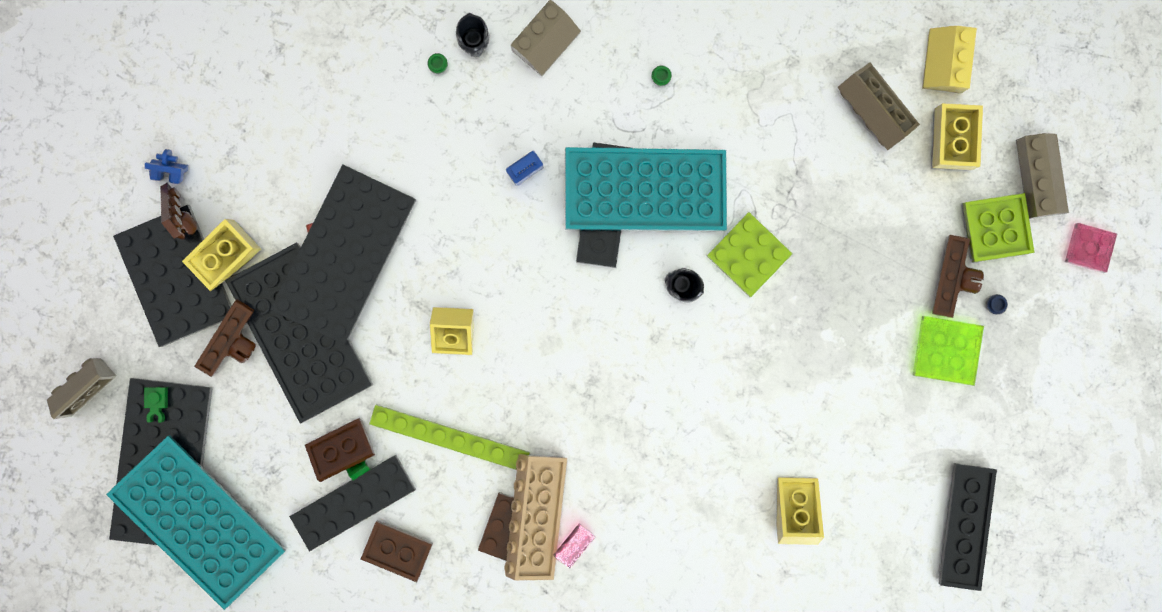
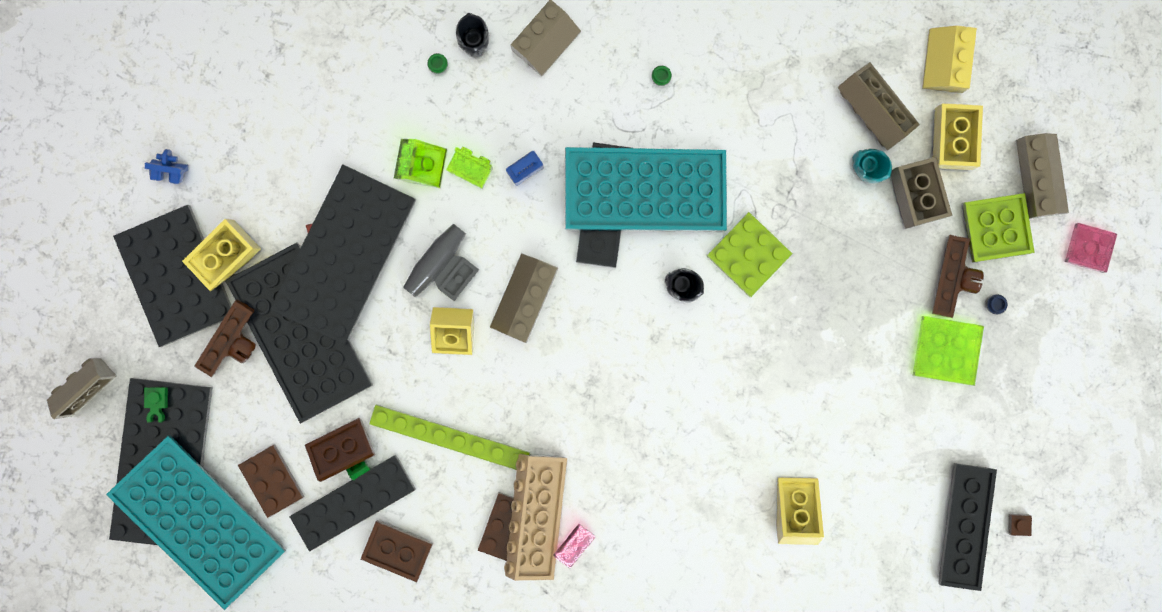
(171, 215): reddish brown plate -> none
(271, 481): none -> reddish brown plate
(420, 163): none -> clear neon green slope
(442, 265): none -> dark grey plate
(469, 167): none -> clear neon green bracket
(524, 297): none -> dark tan slope
(872, 165): none -> teal hair
(920, 192): none -> dark tan slope
(1020, 525): none -> reddish brown plate

